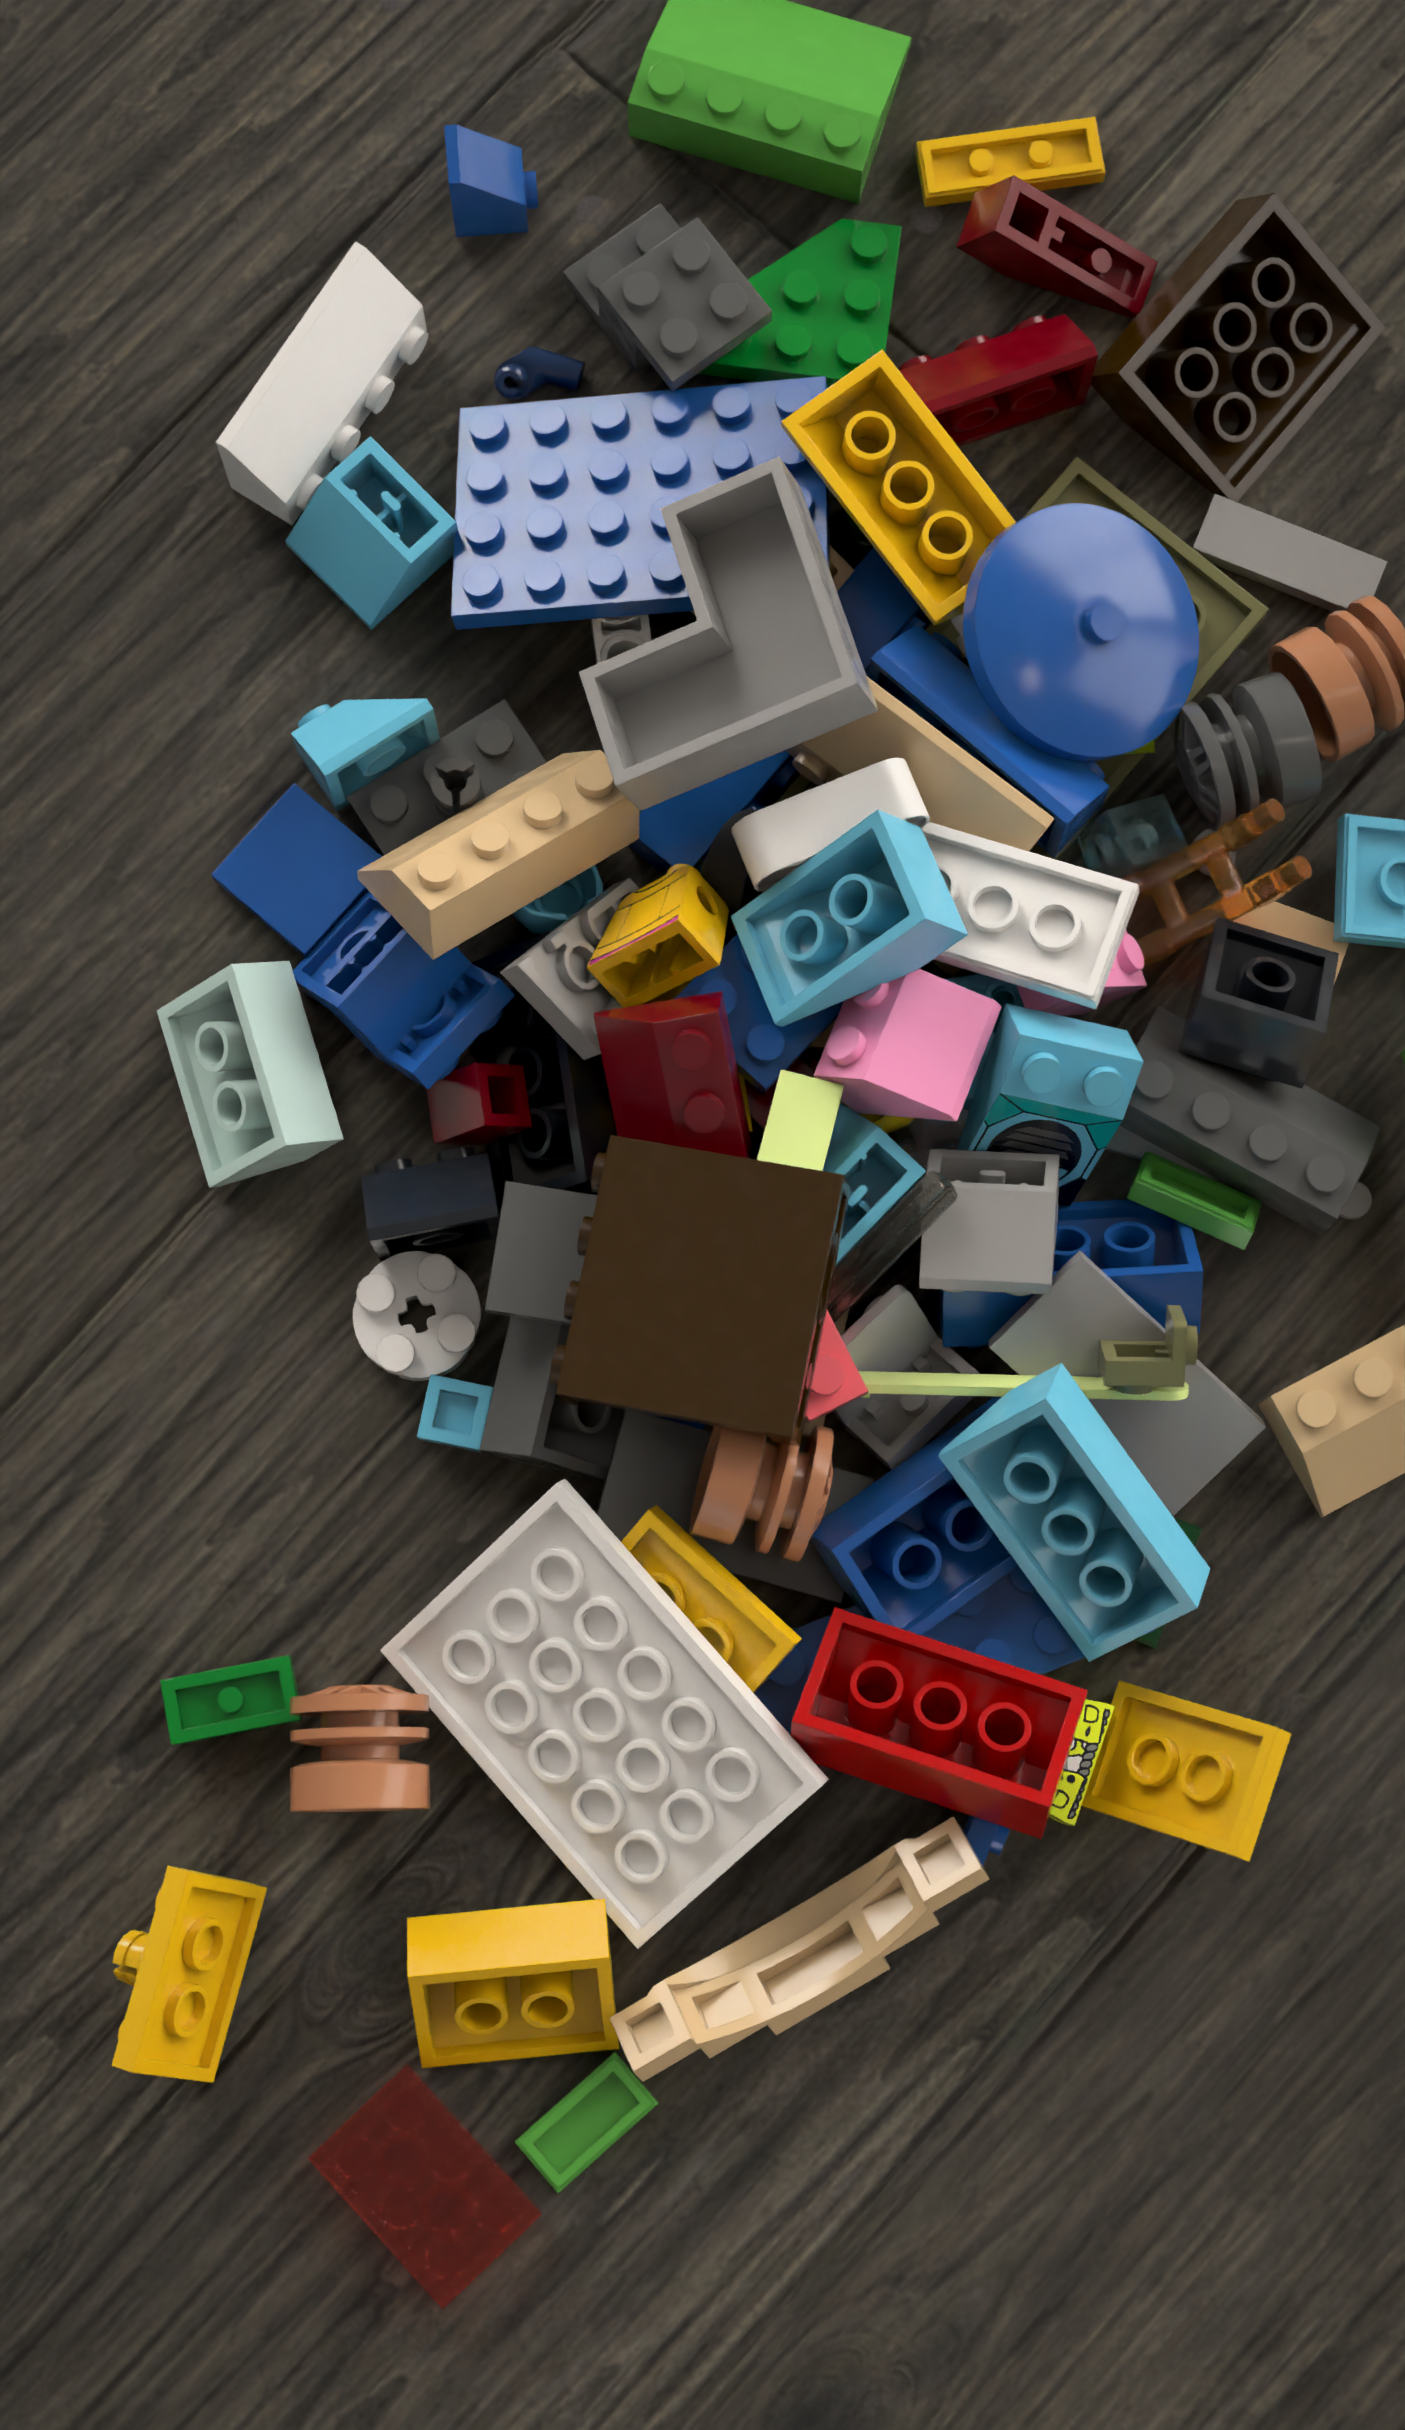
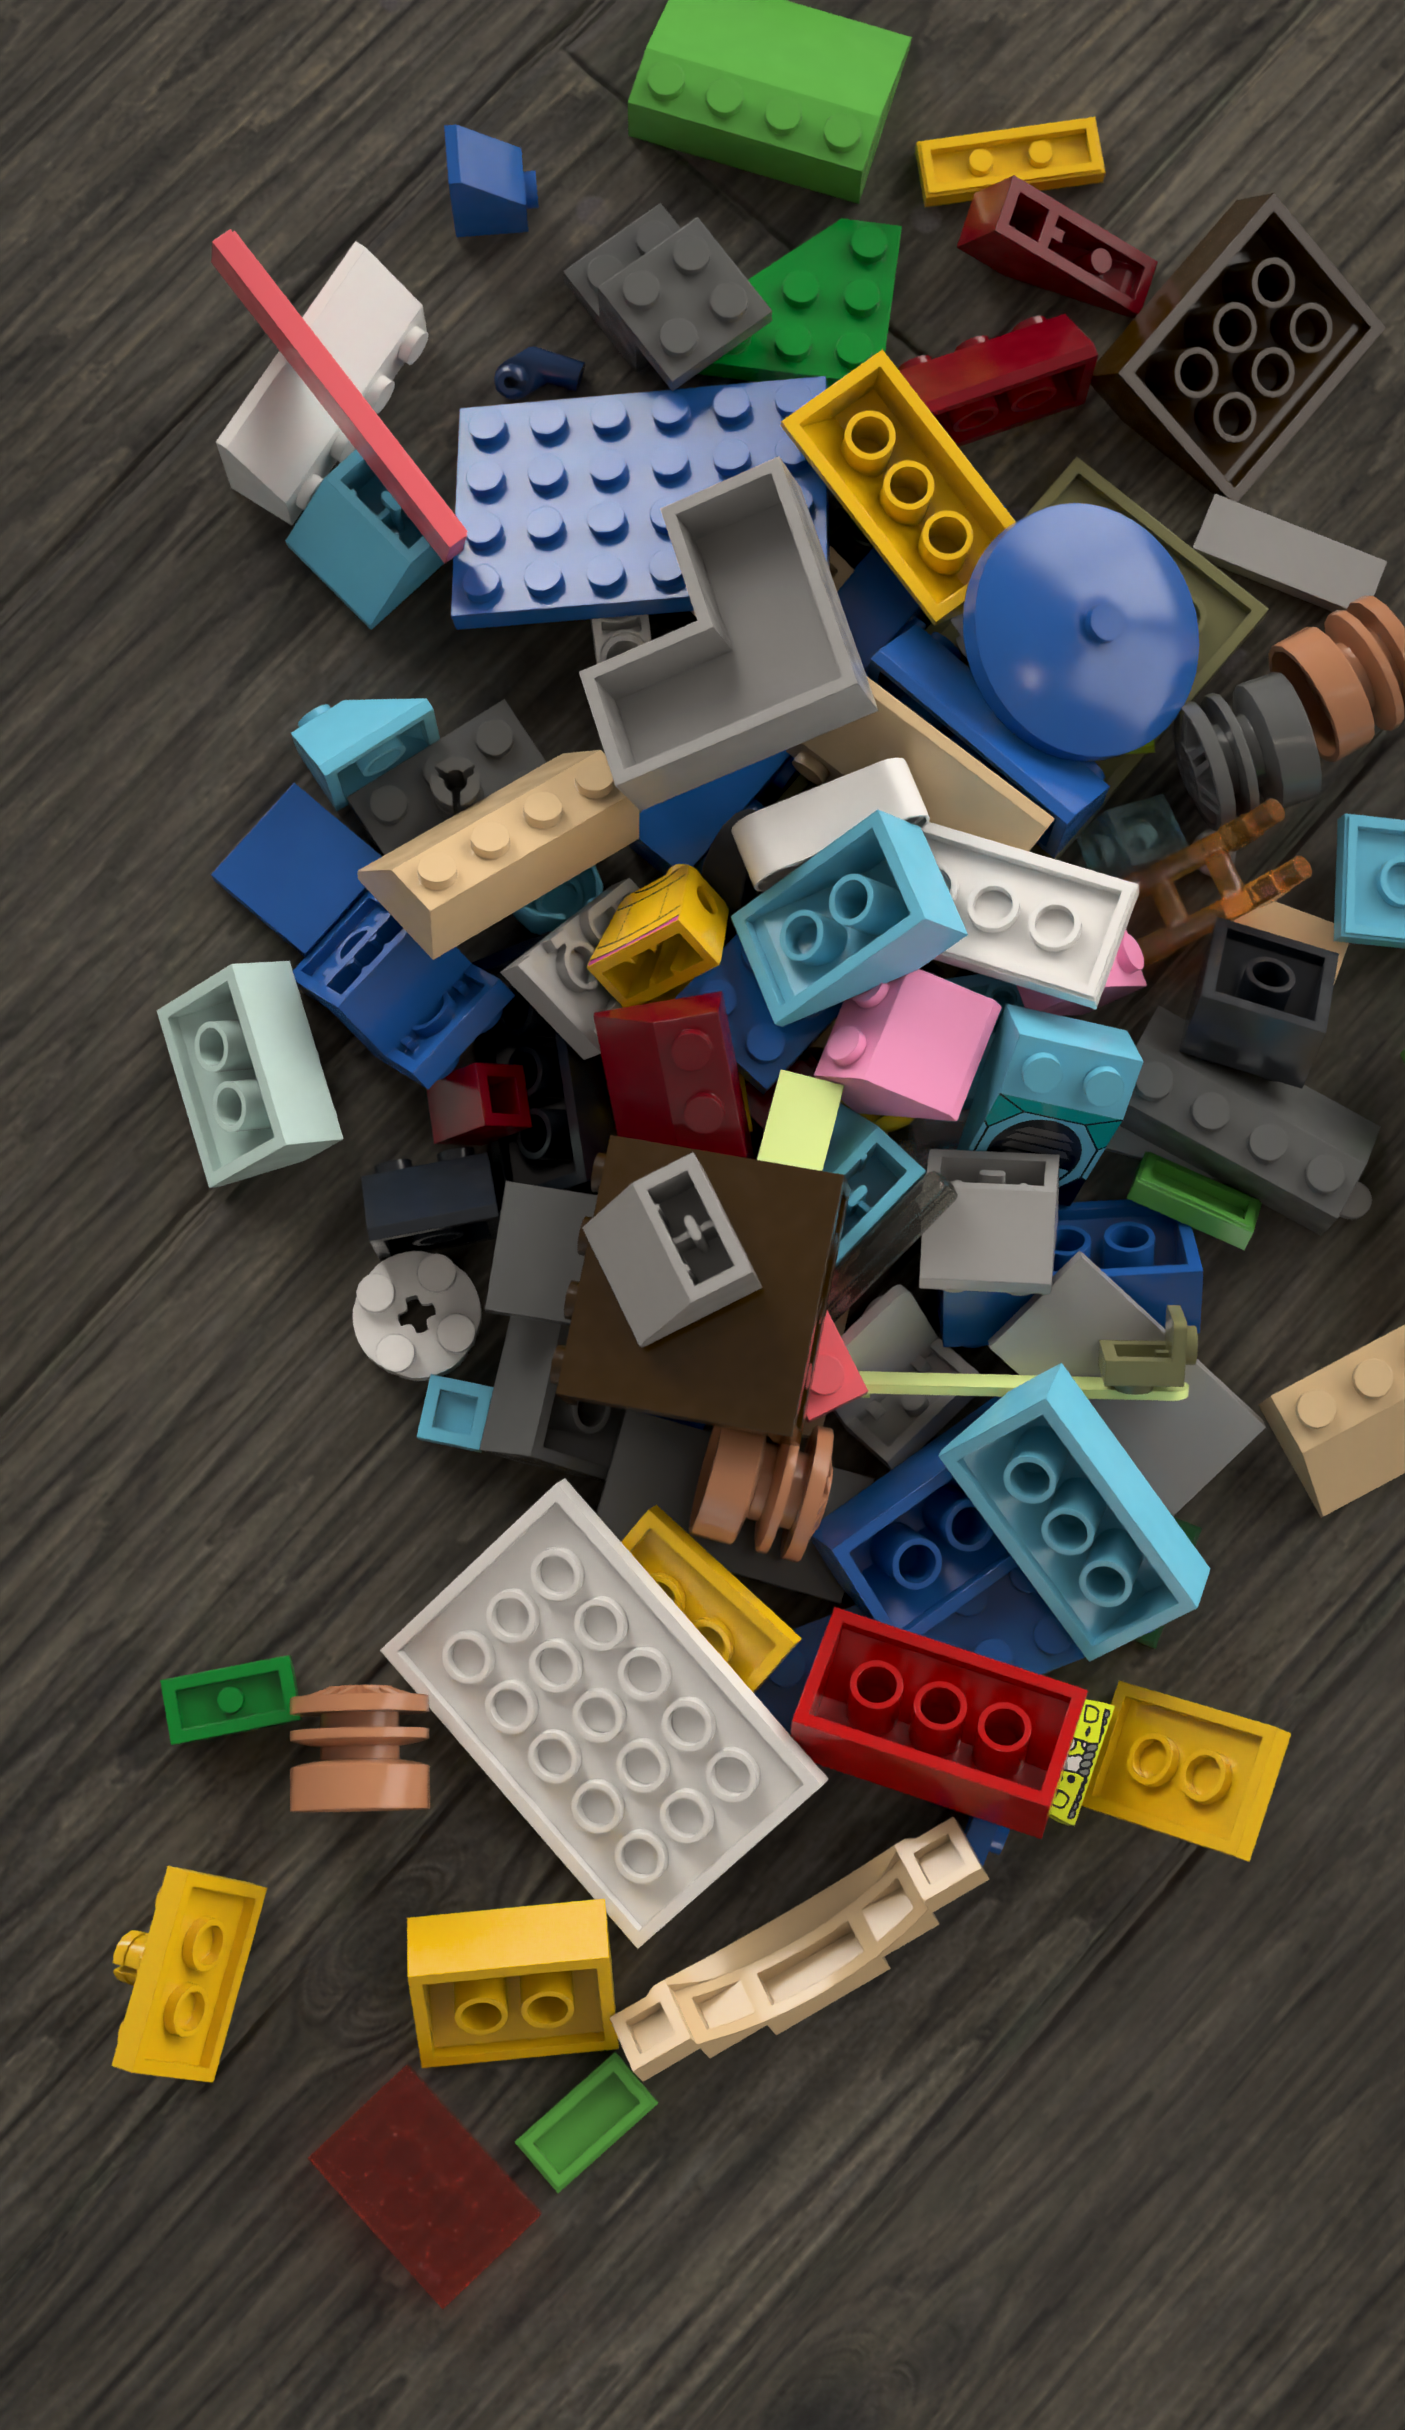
(338, 395): none -> coral tile
(670, 1251): none -> light grey slope

